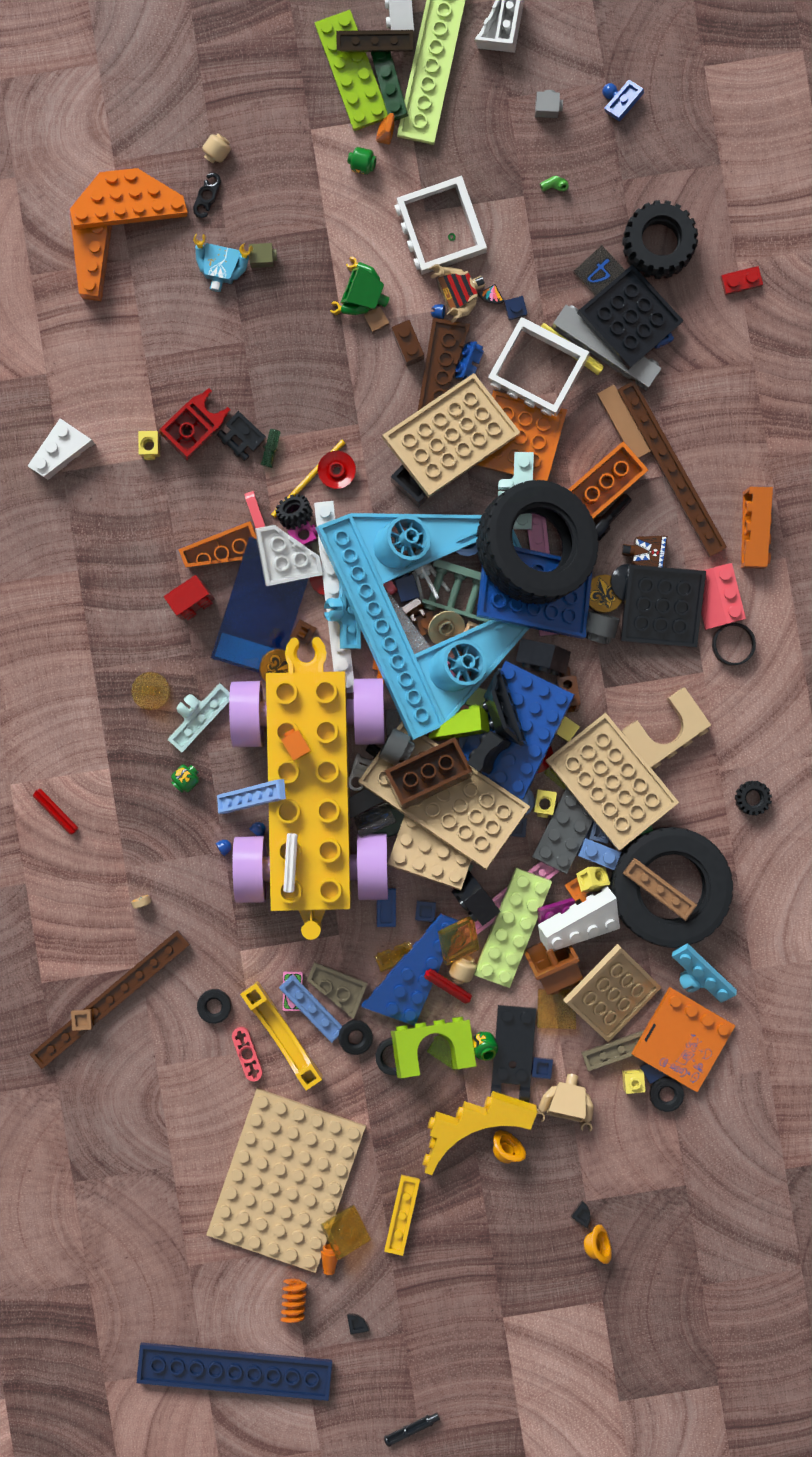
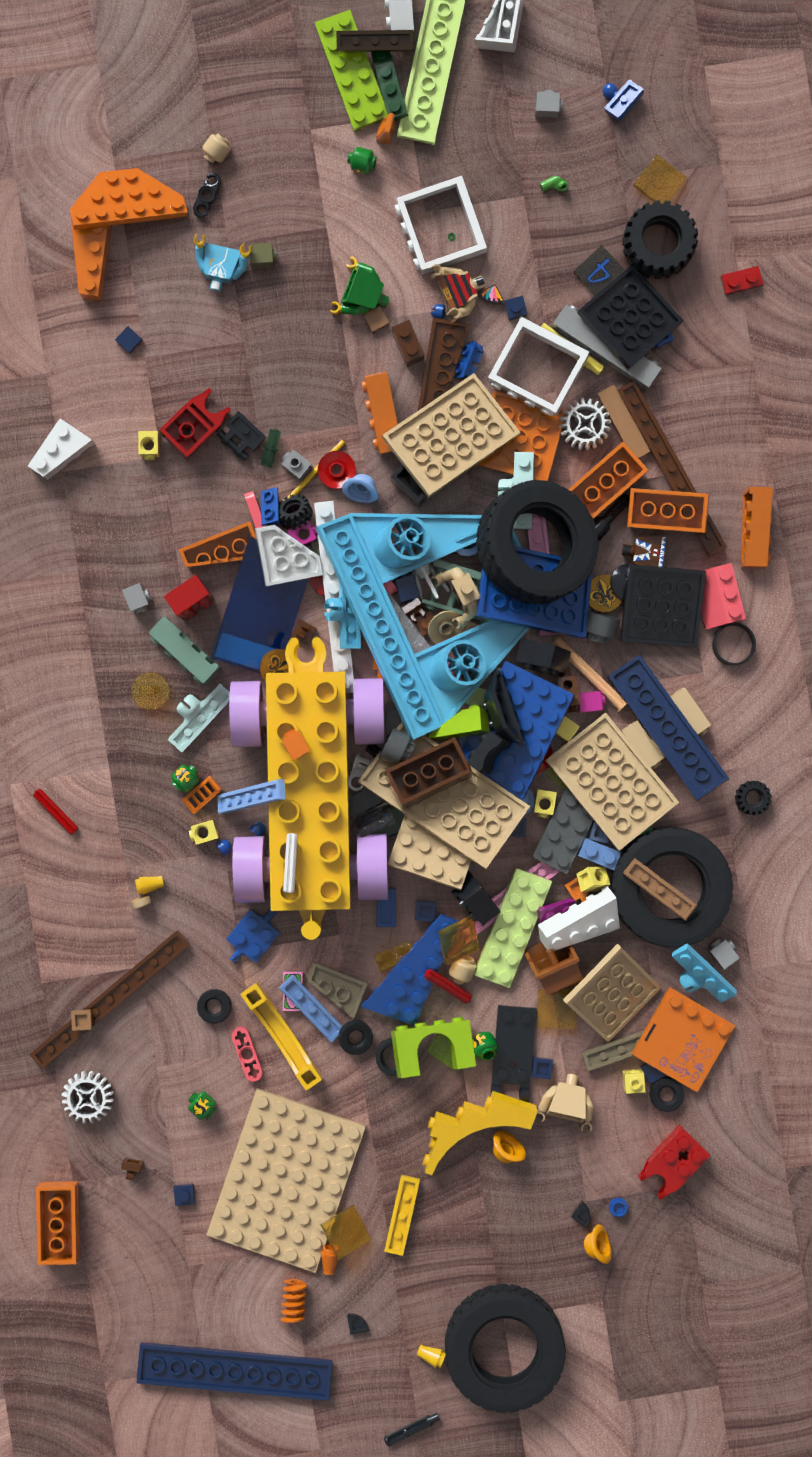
(58, 1223): none -> orange brick
(94, 1103): none -> white gear
(128, 339): none -> dark blue tile
(132, 1166): none -> reddish brown tile
(137, 598): none -> light grey brick
(148, 884): none -> yellow cone
(184, 1194): none -> dark blue plate
(185, 651): none -> sand green wedge
(202, 1105): none -> green head
(212, 832): none -> light yellow brick
(215, 786): none -> orange slope
(253, 935): none -> blue plate
(270, 507): none -> blue hinge
(296, 464): none -> light grey brick
(360, 489): none -> light blue hat
(380, 406): none -> orange wedge
(431, 1355): none -> yellow cone
(464, 591): none -> tan torso
(514, 1391): none -> black tyre
(580, 417): none -> white gear
(591, 701): none -> dark pink brick
(592, 676): none -> light nougat axle
(618, 1207): none -> blue plate
(659, 180): none -> clear yellow tile
(668, 510): none -> orange brick
(668, 728): none -> dark blue plate
(668, 1164): none -> red brick
(723, 952): none -> light grey brick

